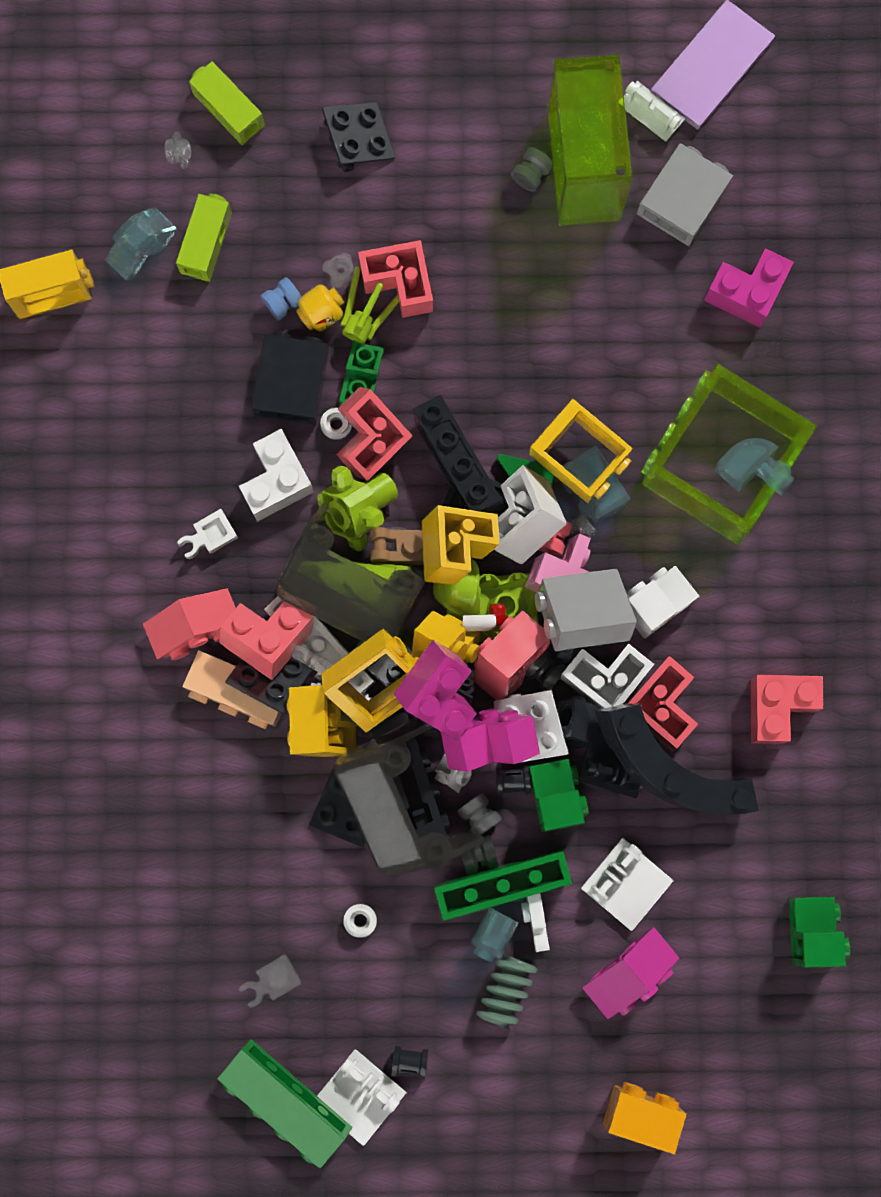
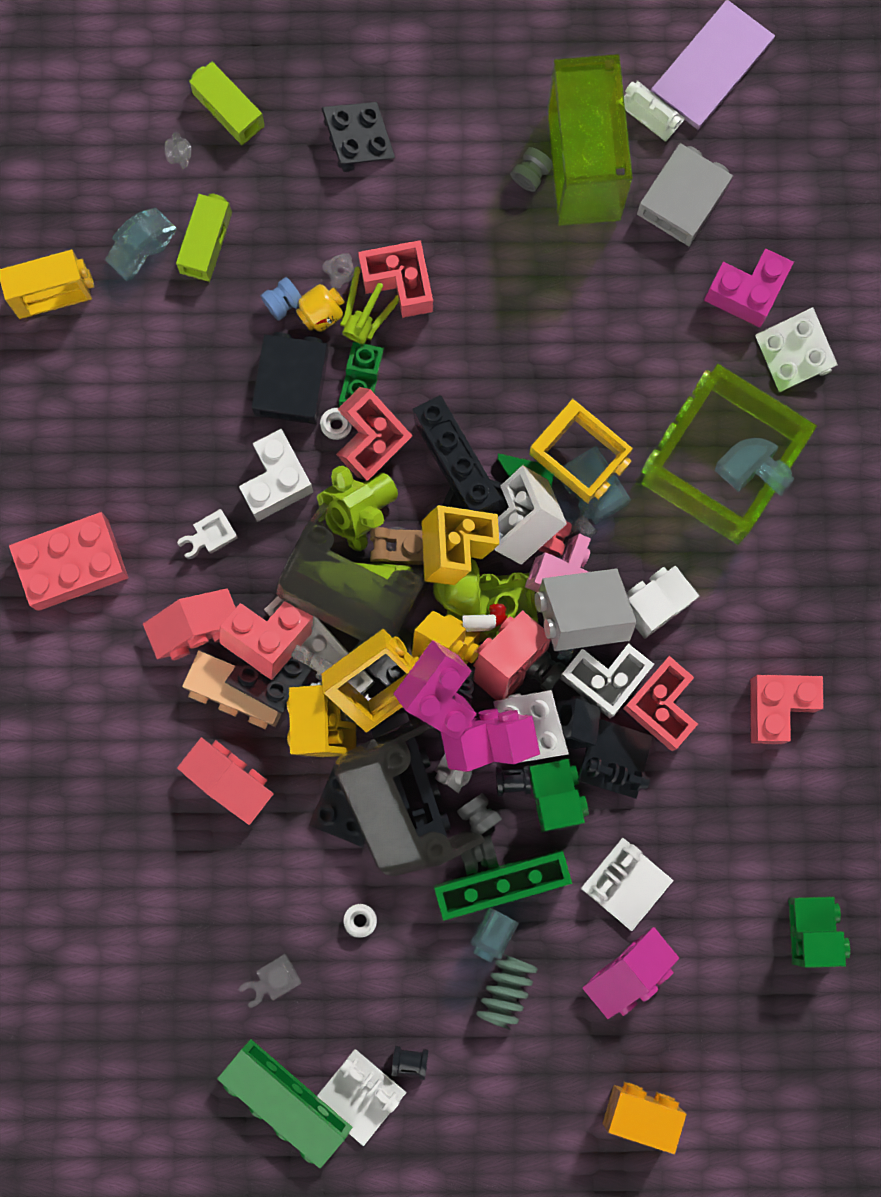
(68, 561): none -> coral brick
(225, 780): none -> coral brick
(533, 913): white plate -> none
(660, 775): black brick -> none
(796, 350): none -> white hinge

